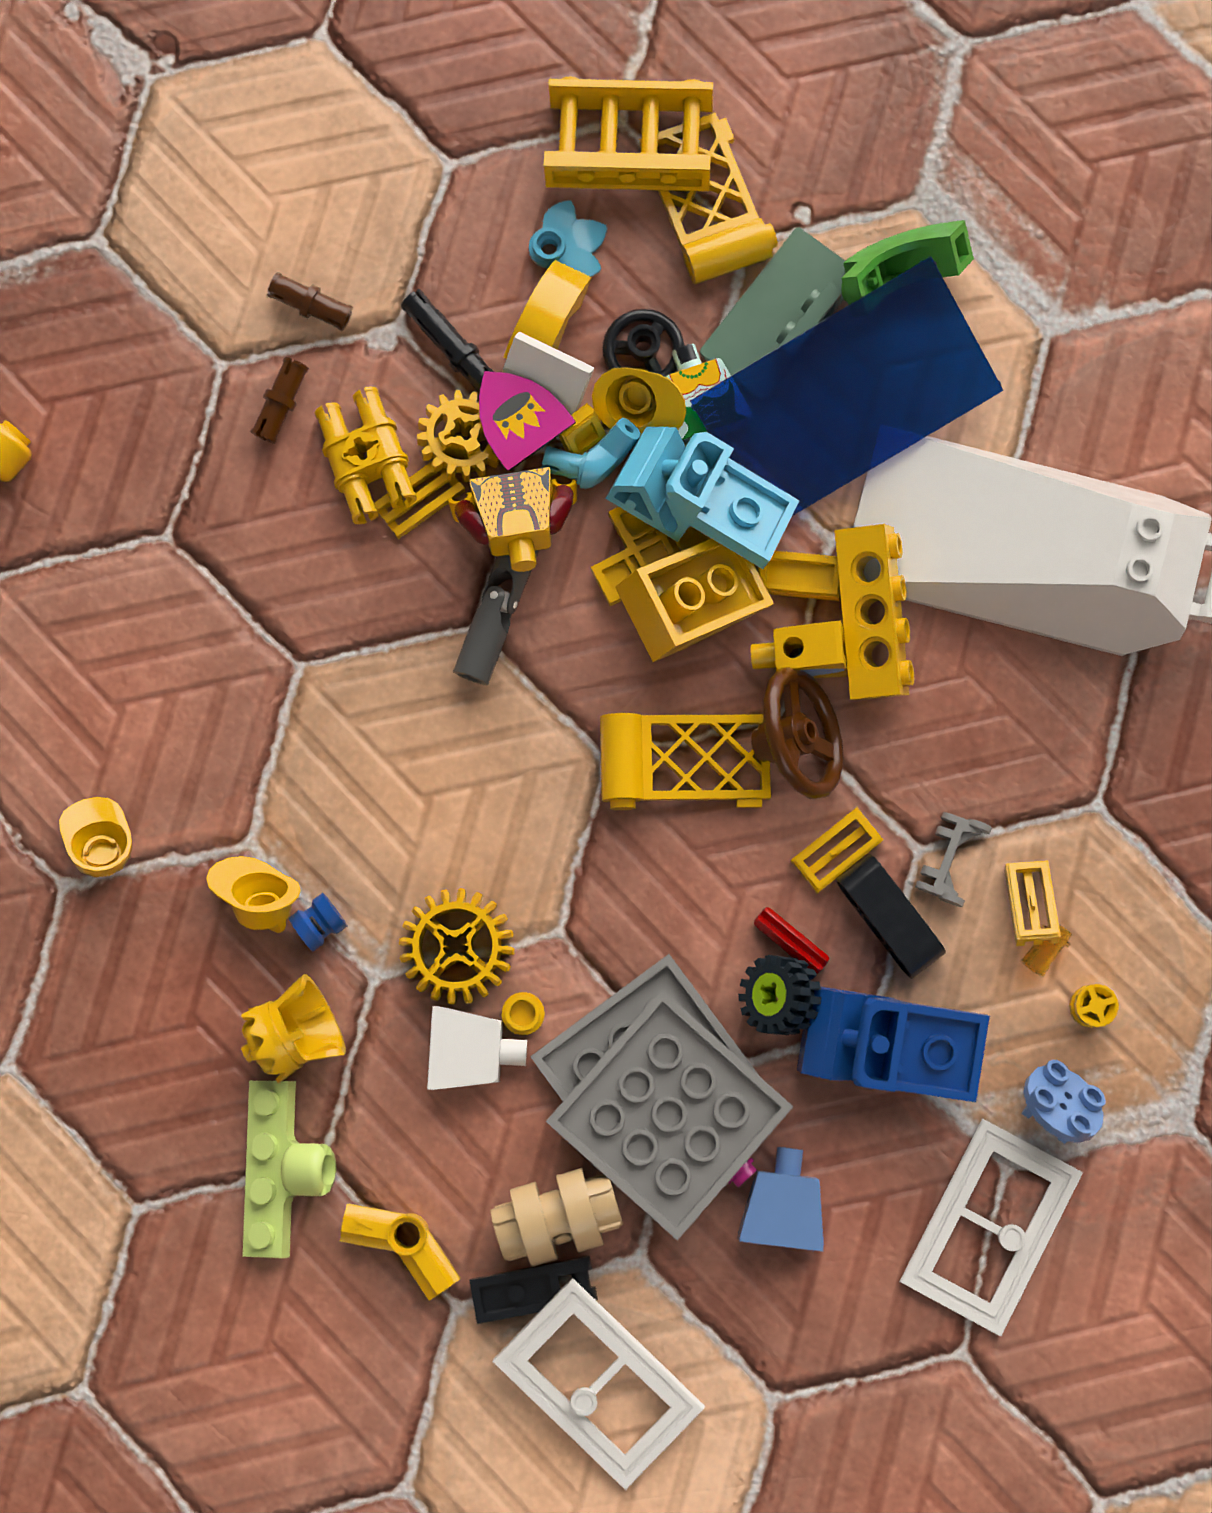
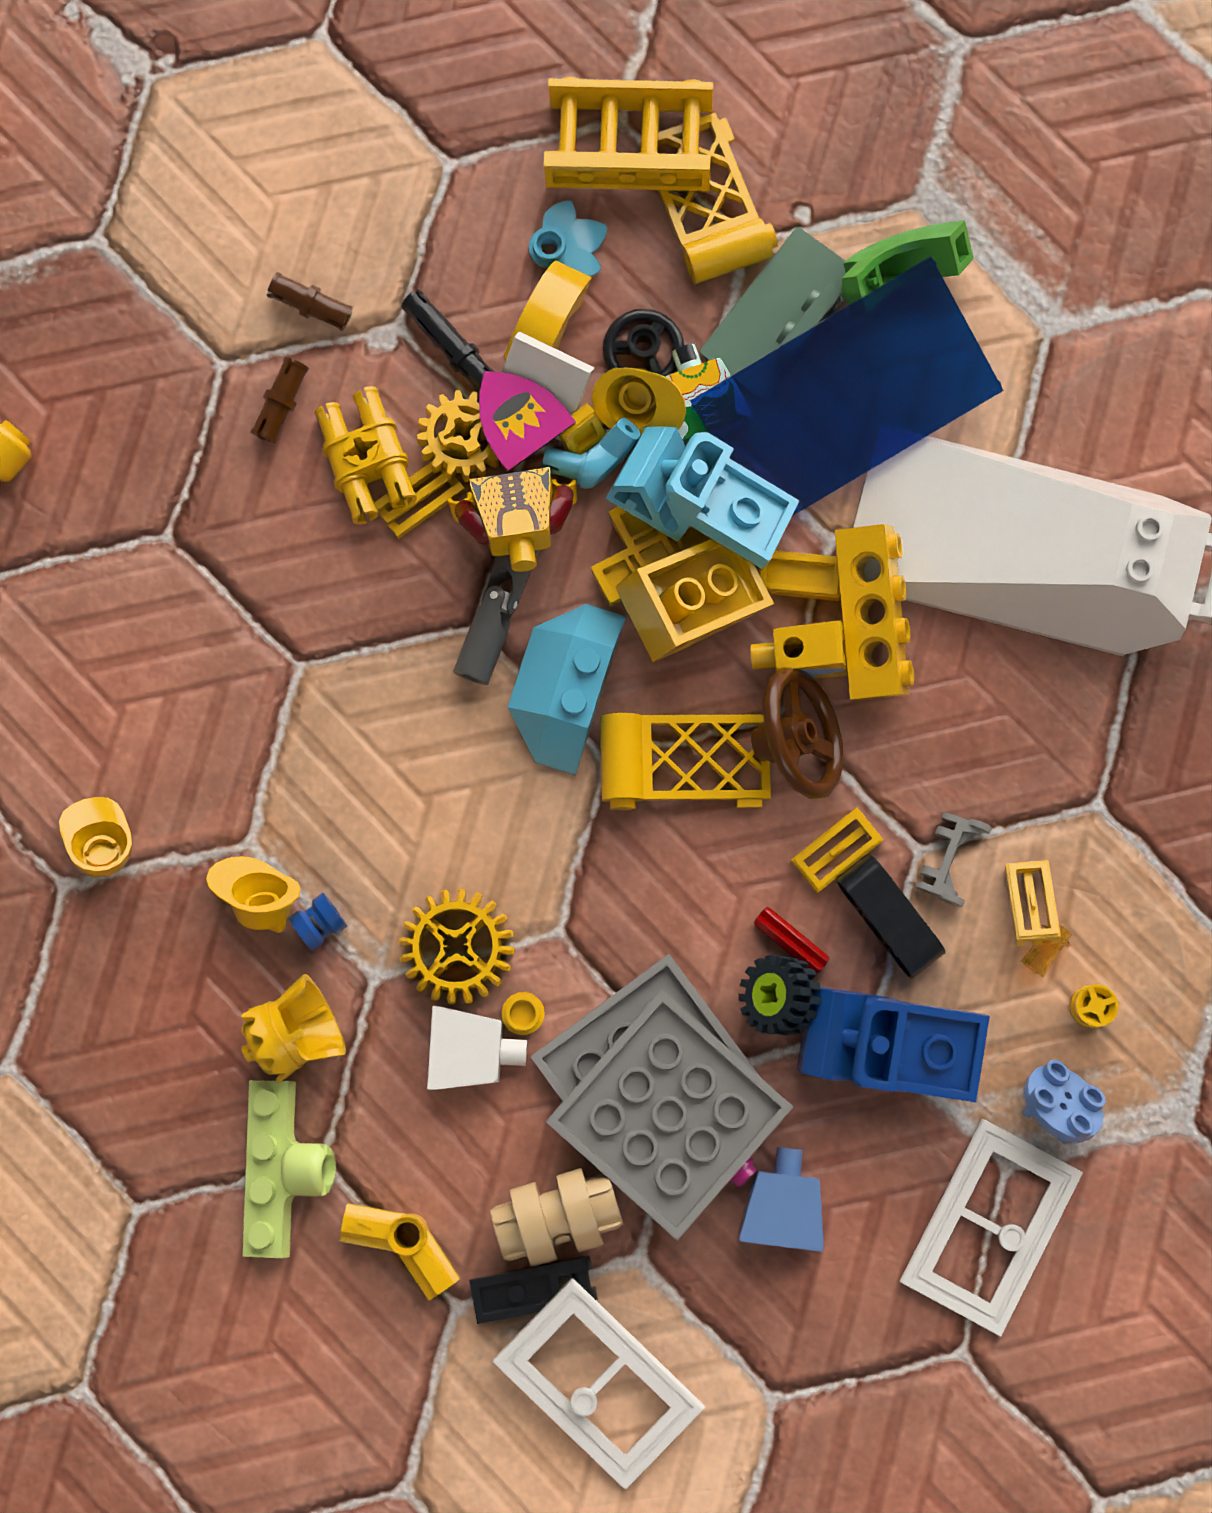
(564, 683): none -> medium azure wedge

